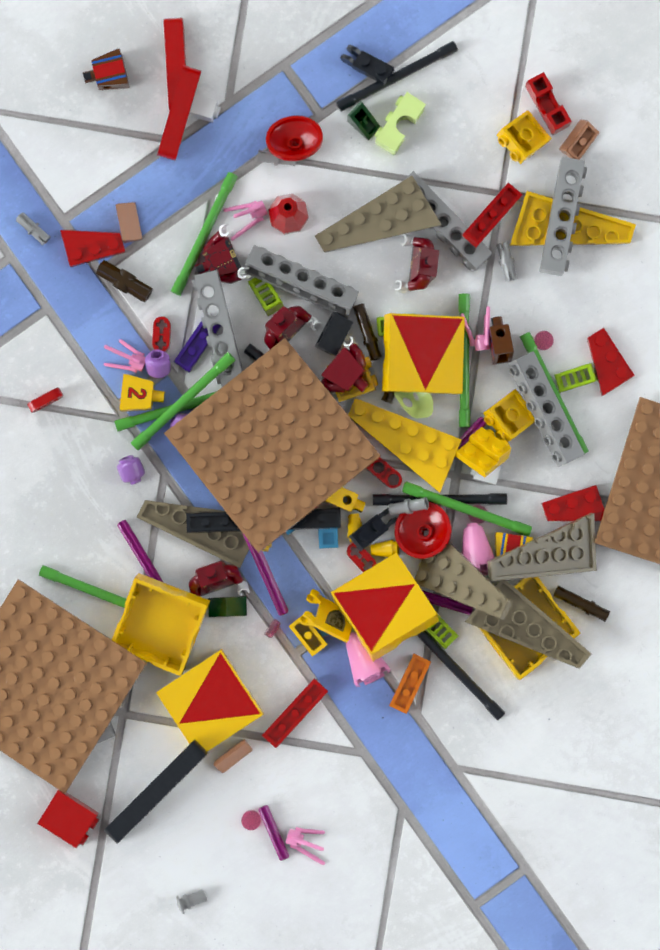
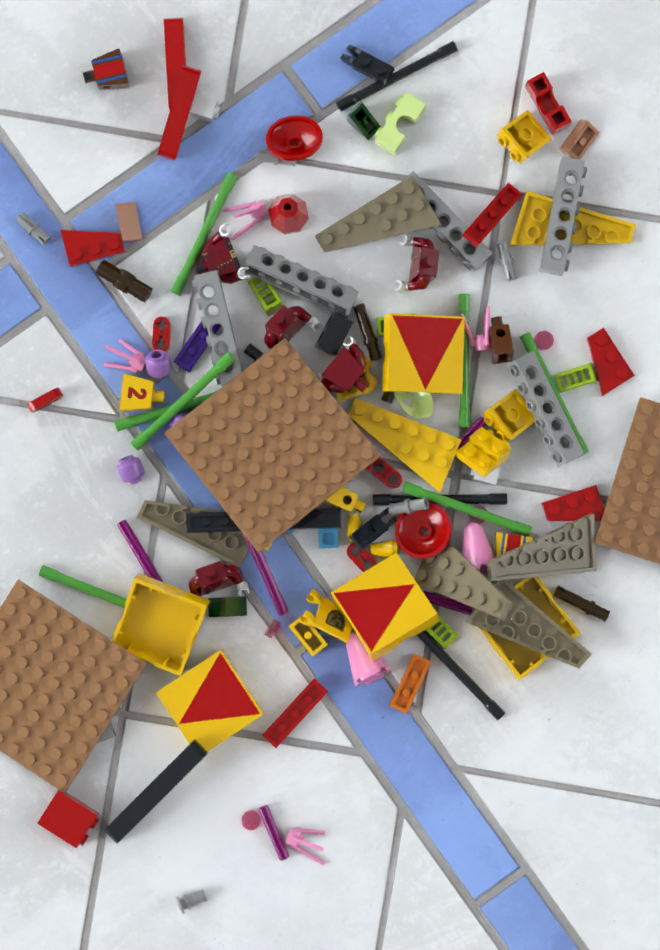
(232, 756): nougat slope -> none

